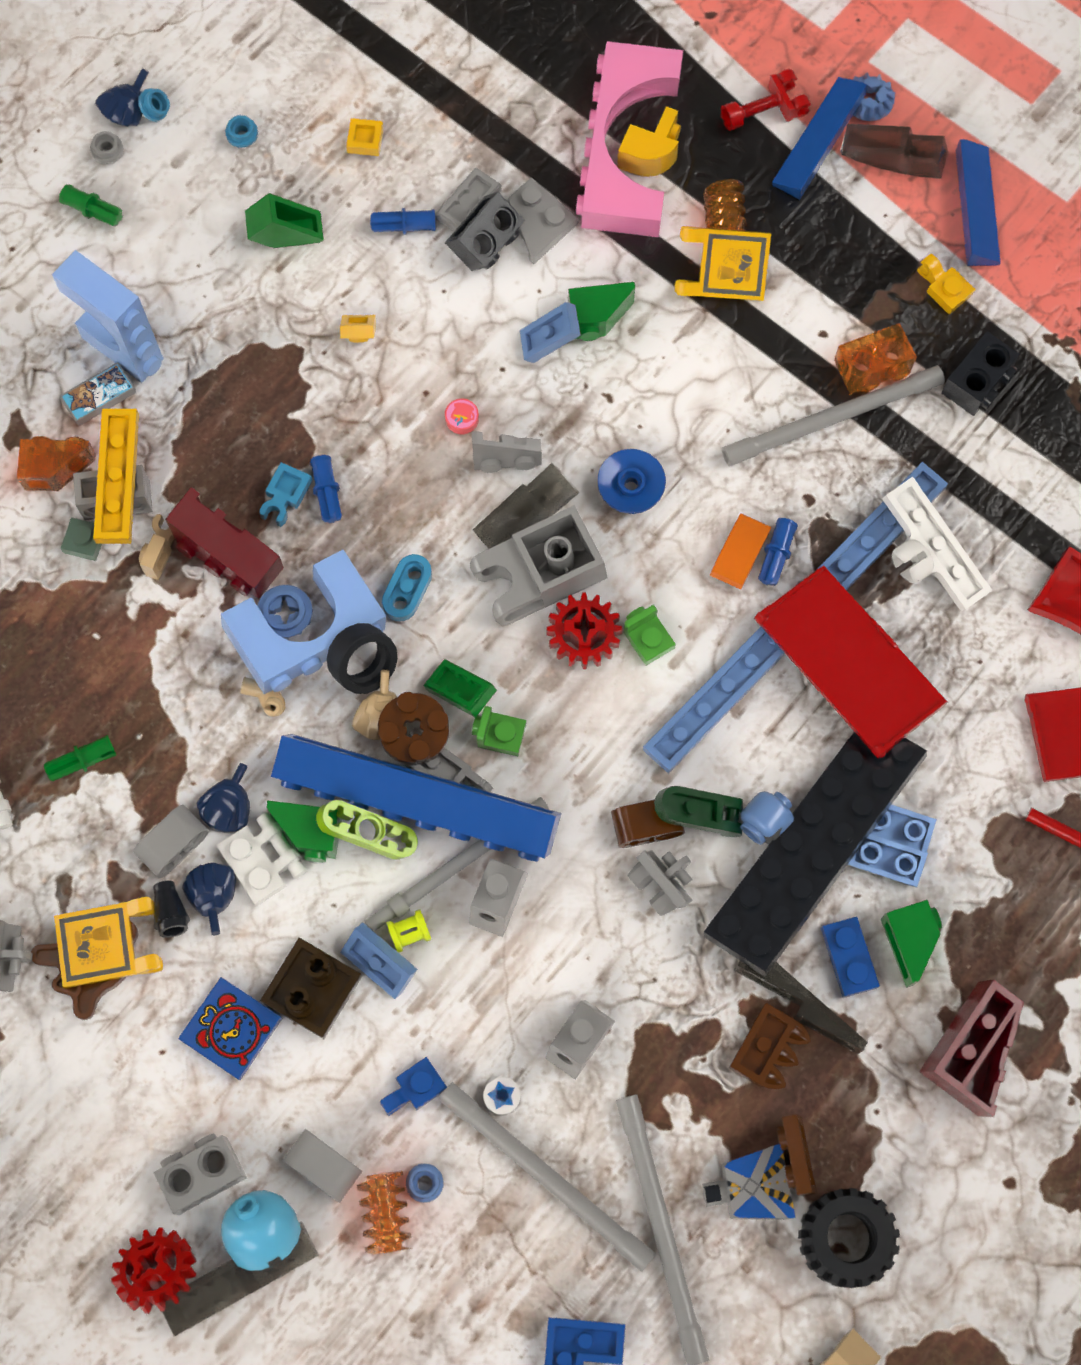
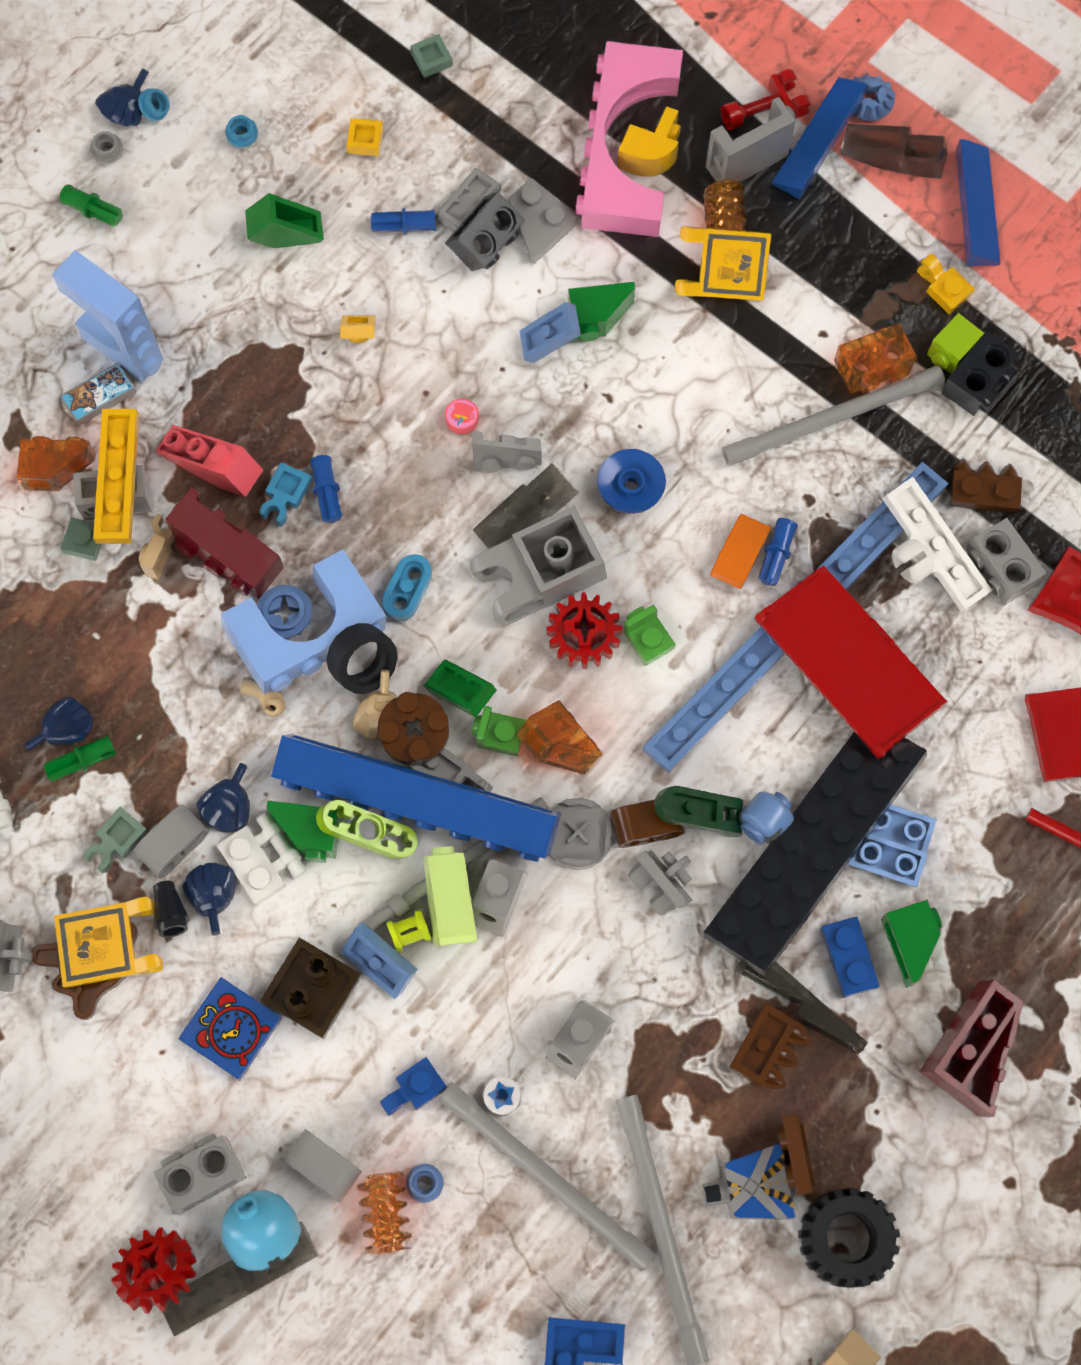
(63, 724): none -> dark blue piece
(119, 836): none -> sand green plate
(211, 459): none -> coral slope
(431, 55): none -> sand green plate
(449, 898): none -> yellowish green slope
(559, 740): none -> clear orange slope
(582, 834): none -> light grey tile
(754, 150): none -> light grey panel
(954, 343): none -> lime brick
(985, 489): none -> reddish brown plate
(1013, 558): none -> light grey brick

